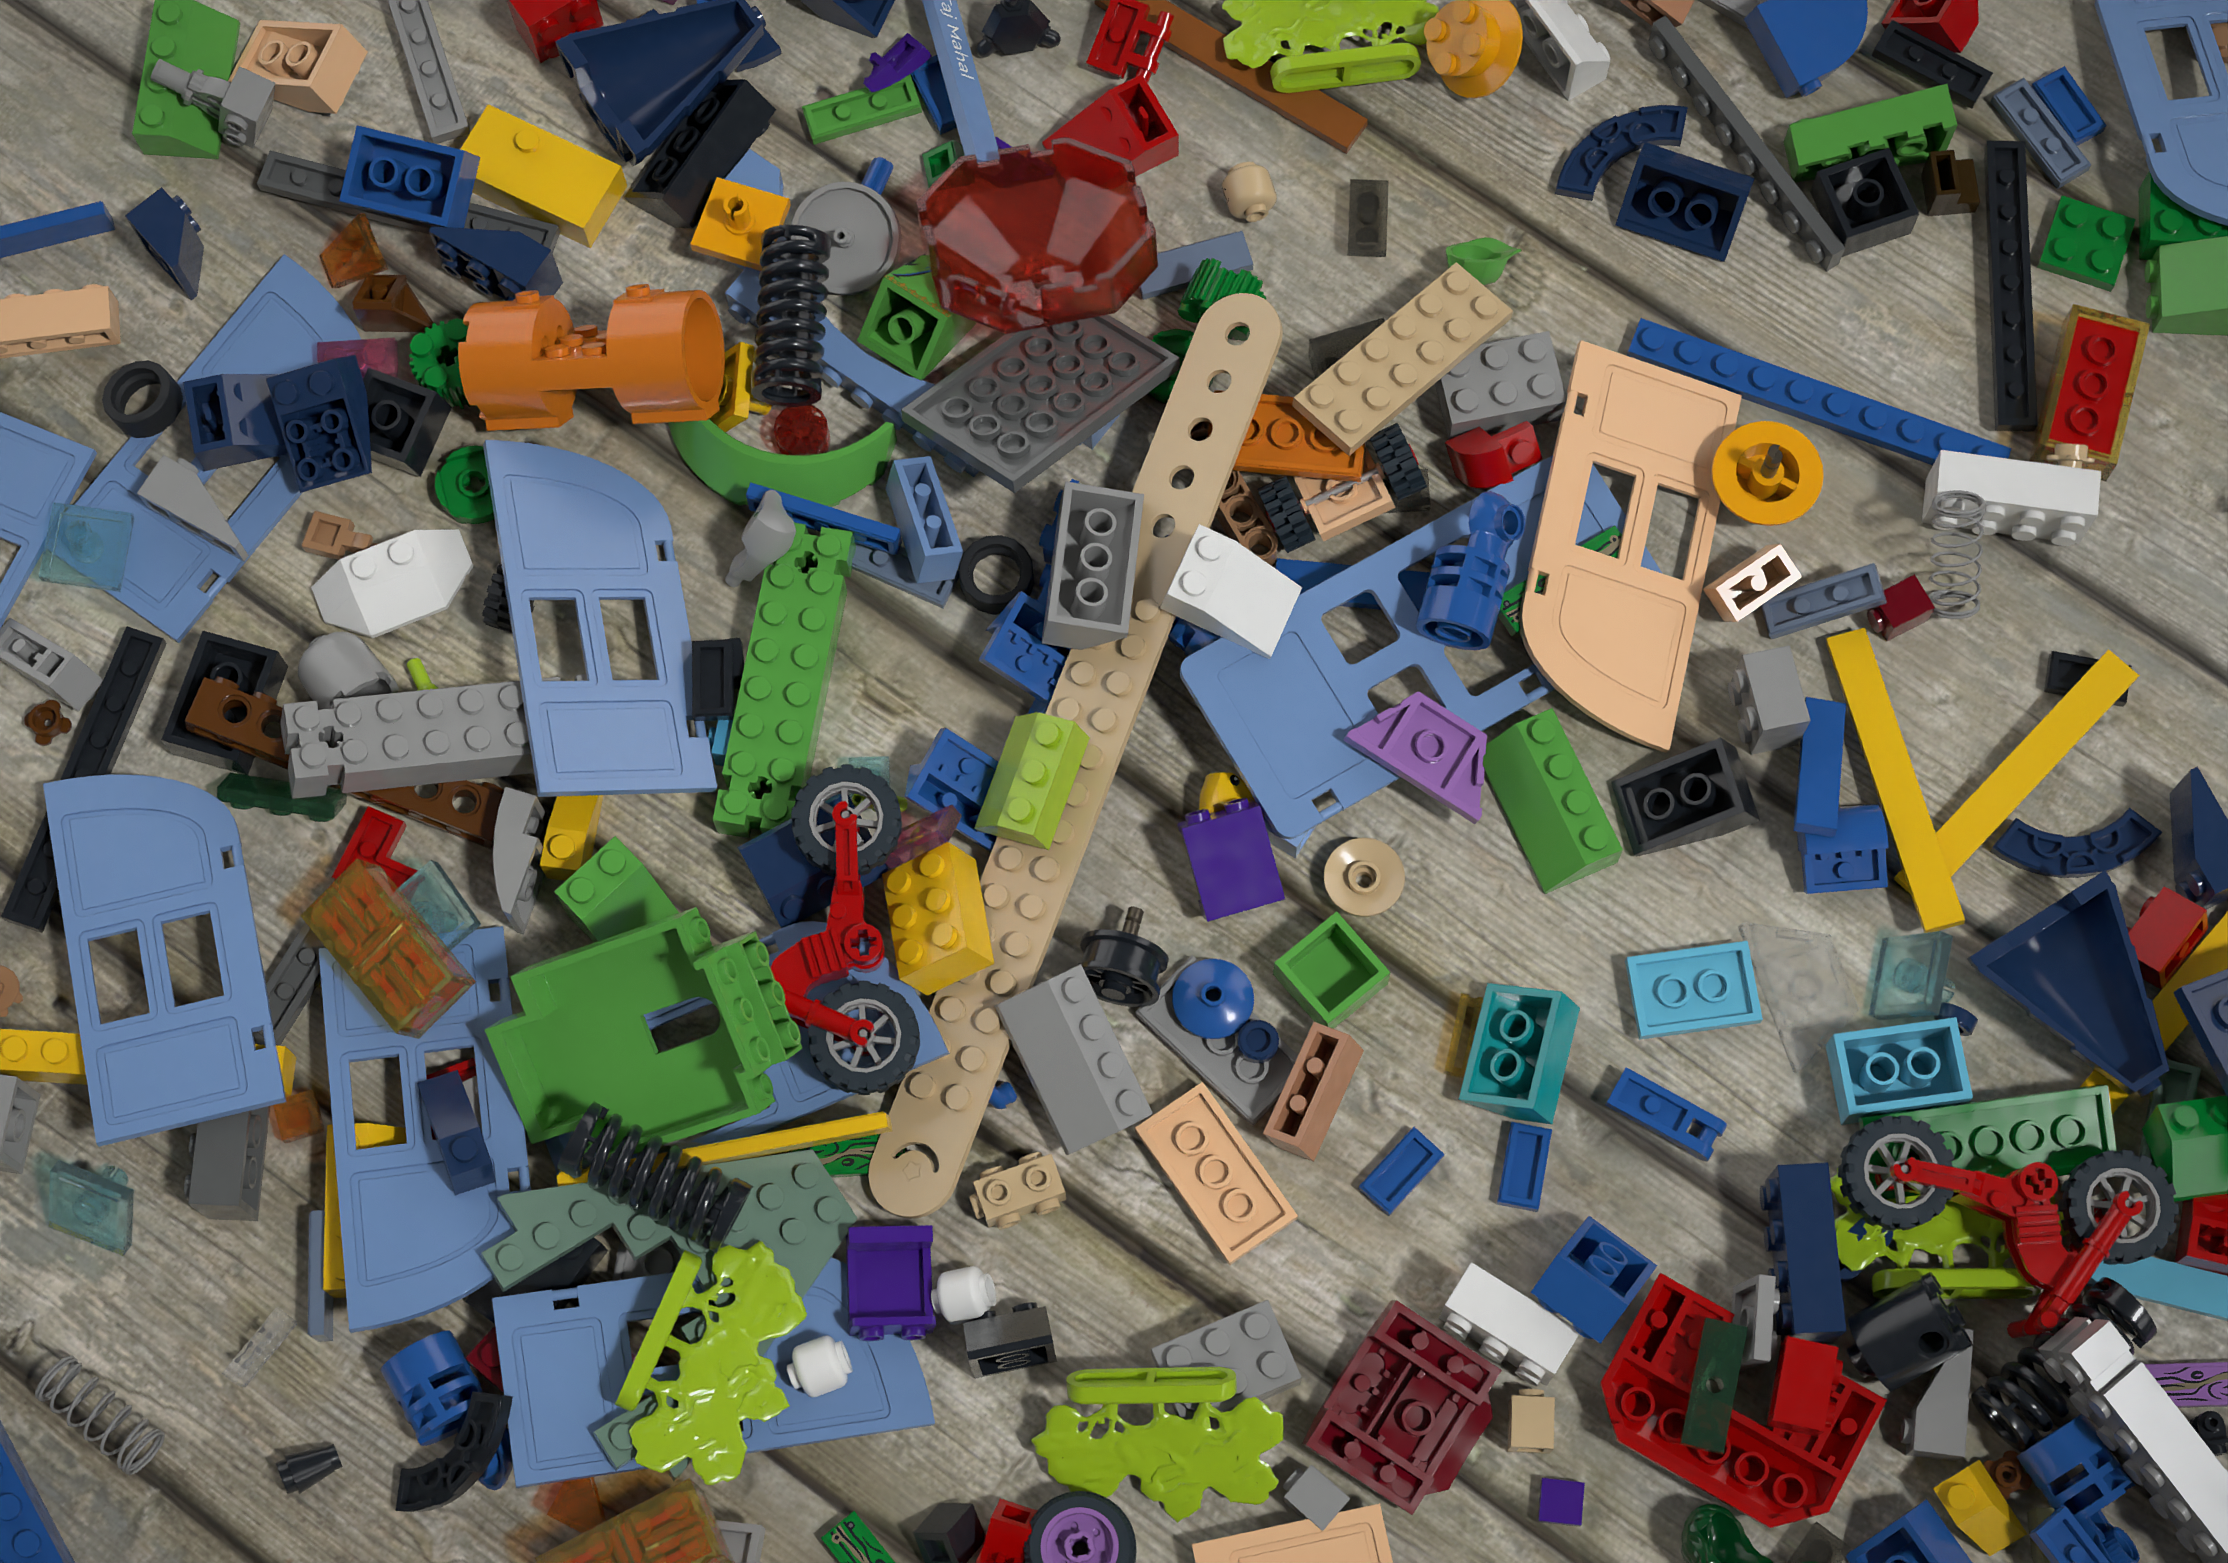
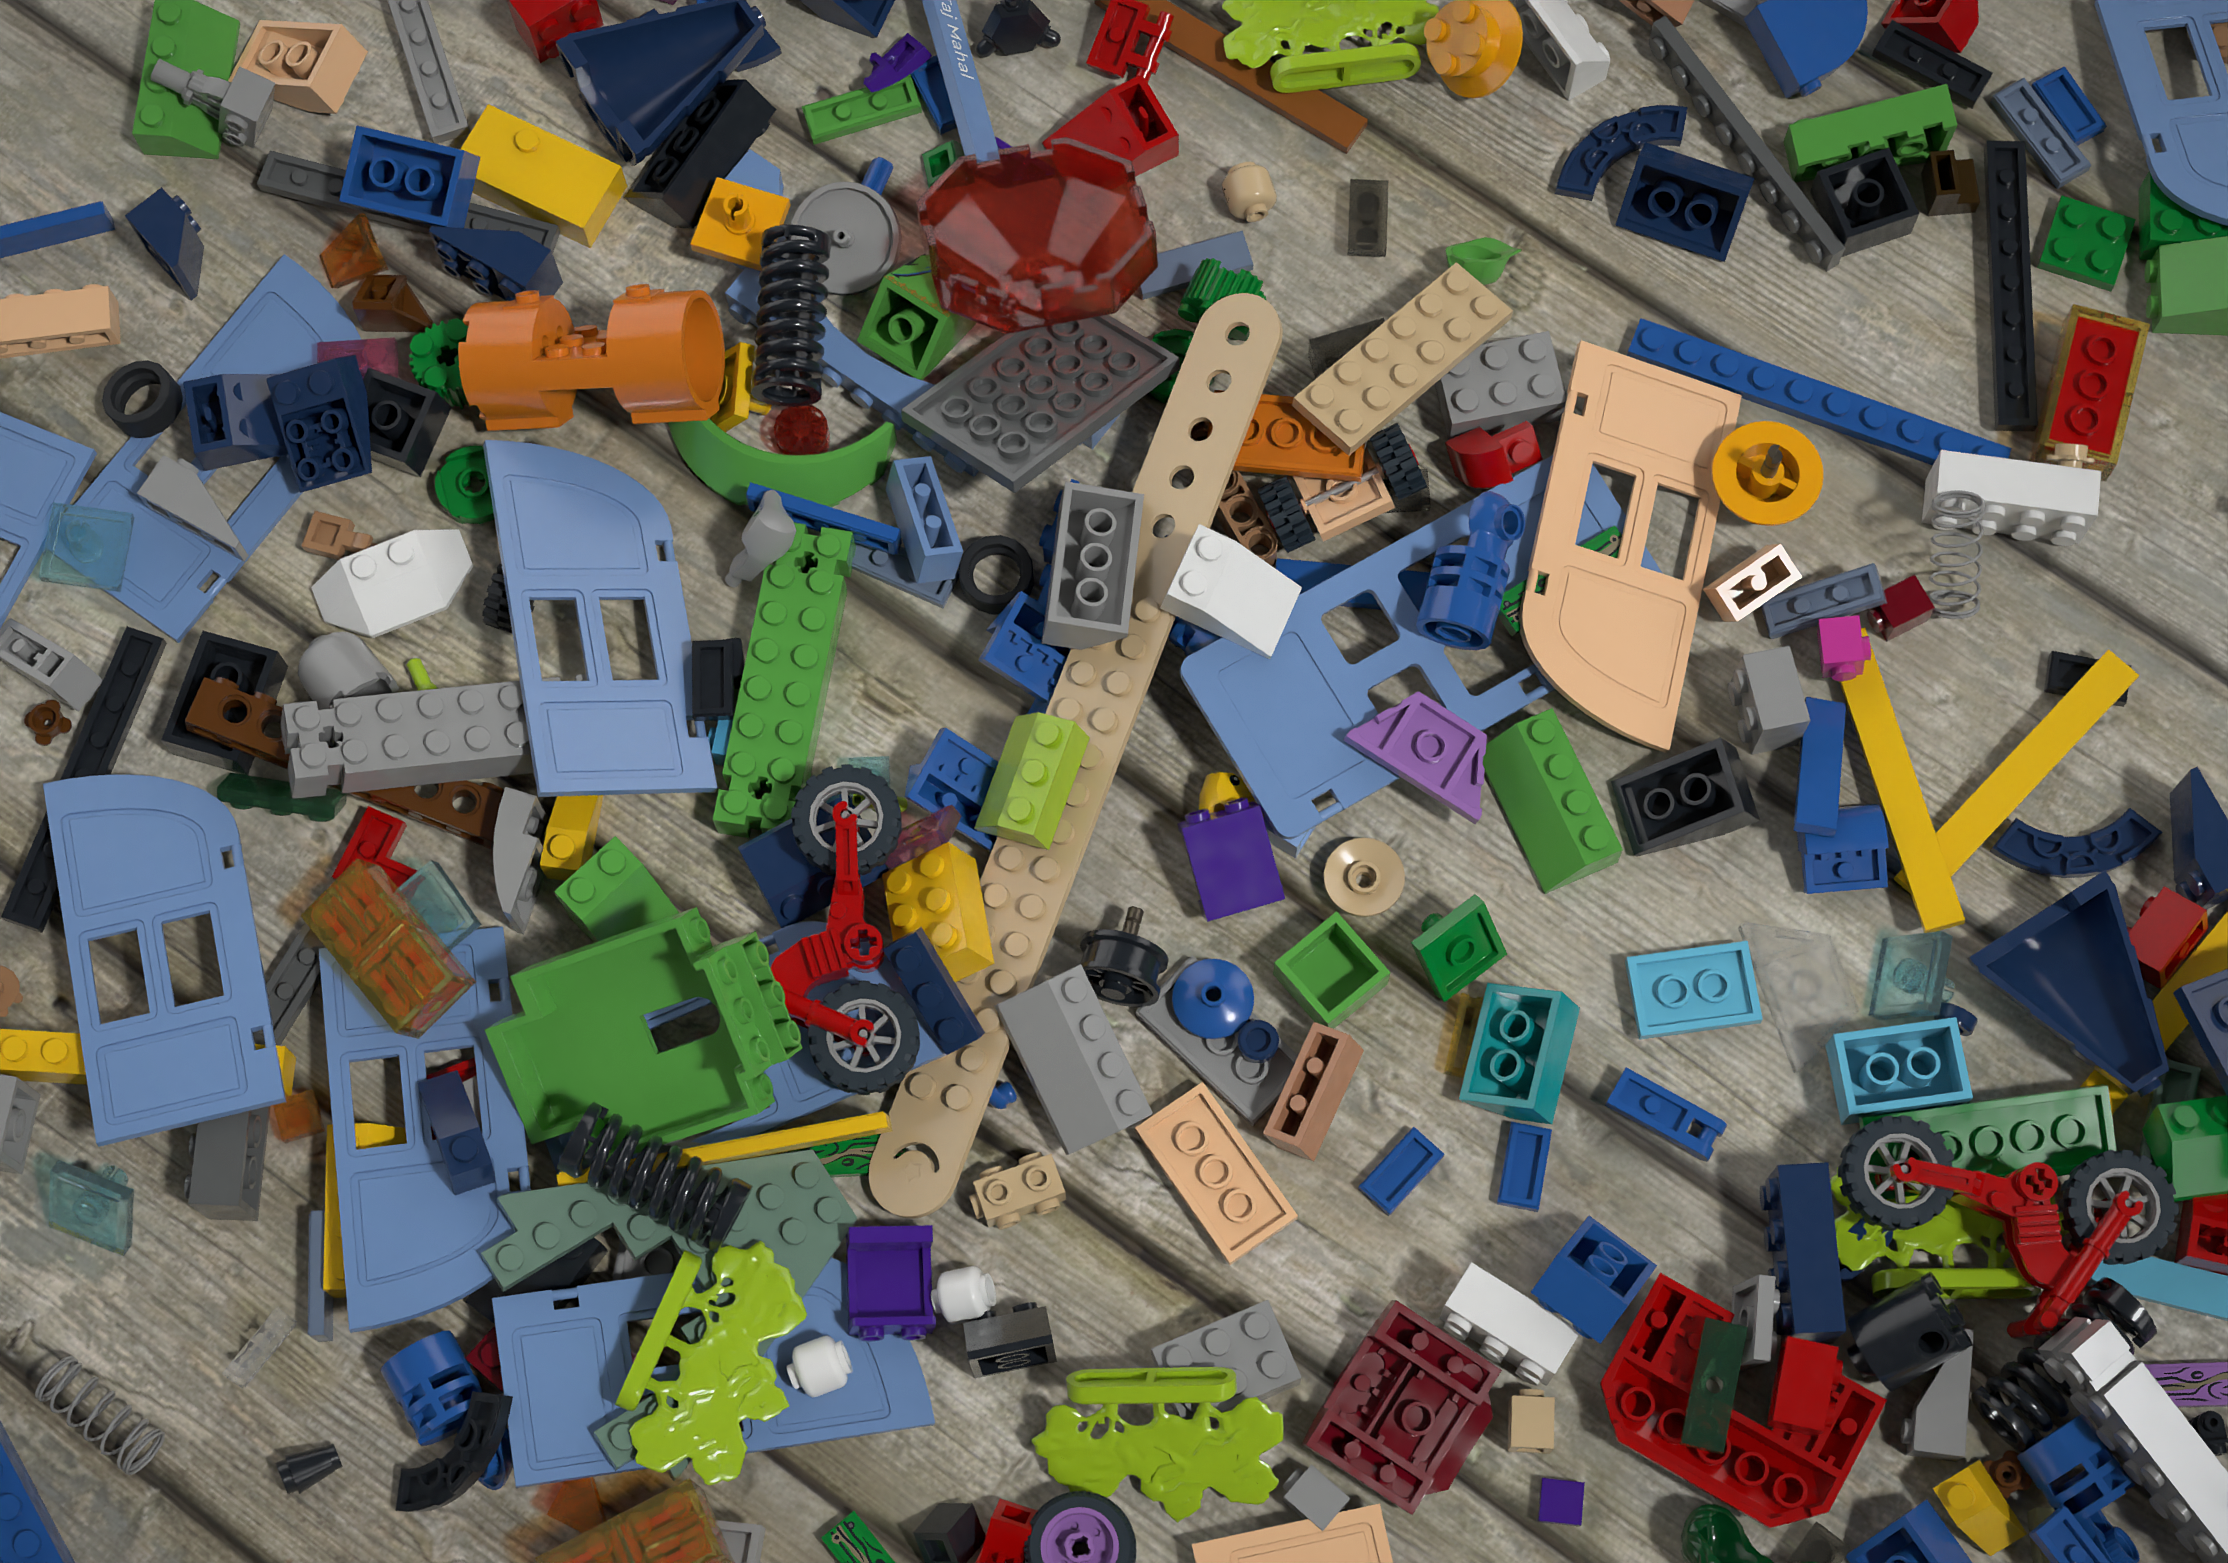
(933, 991): none -> dark blue plate
(1458, 947): none -> green tile
(1842, 647): none -> dark pink brick

